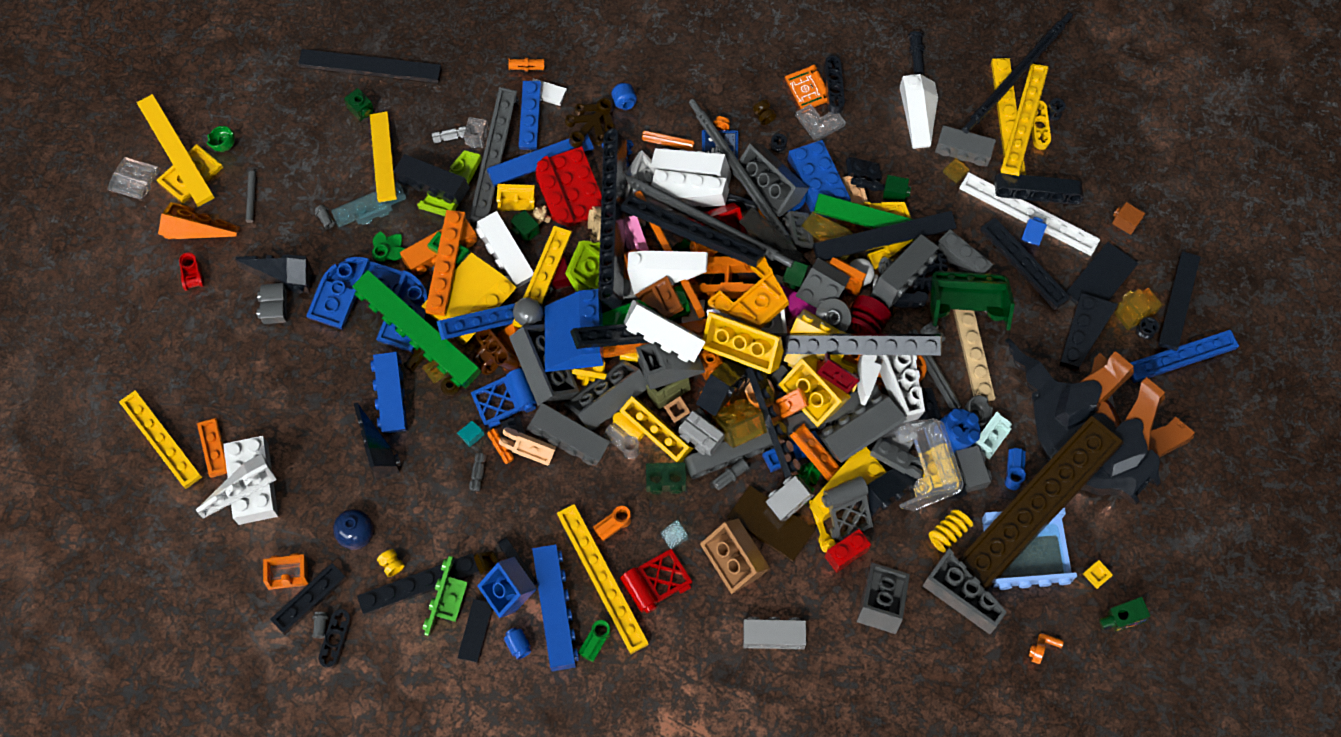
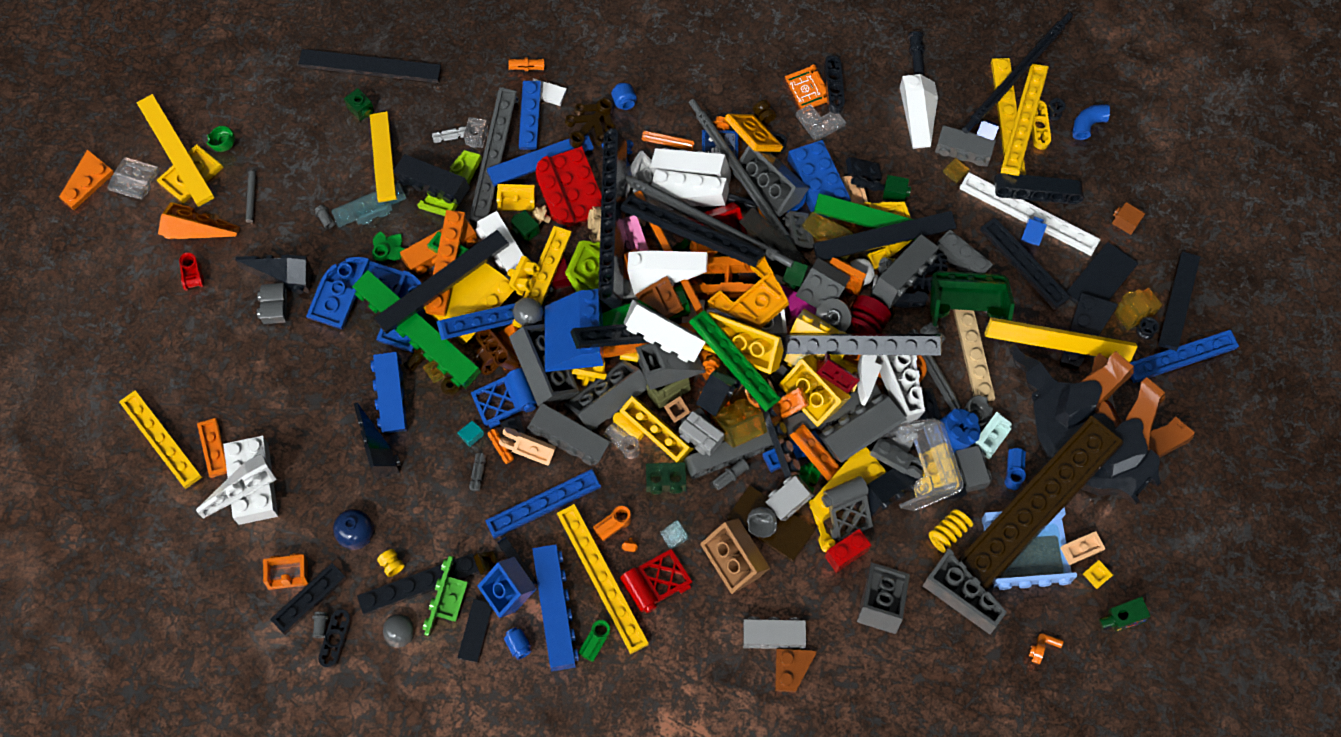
(85, 180): none -> orange wing
(398, 630): none -> dark grey hair
(441, 281): none -> black tile
(521, 275): none -> yellow hips
(543, 503): none -> blue tile
(630, 545): none -> orange rock
(711, 365): none -> orange plate
(735, 360): none -> green tile
(753, 132): none -> light orange tile
(762, 522): none -> dark grey hair
(791, 668): none -> dark orange wing
(988, 129): none -> slope
(1058, 339): none -> yellow tile
(1082, 548): none -> light nougat plate
(1087, 118): none -> blue cylinder

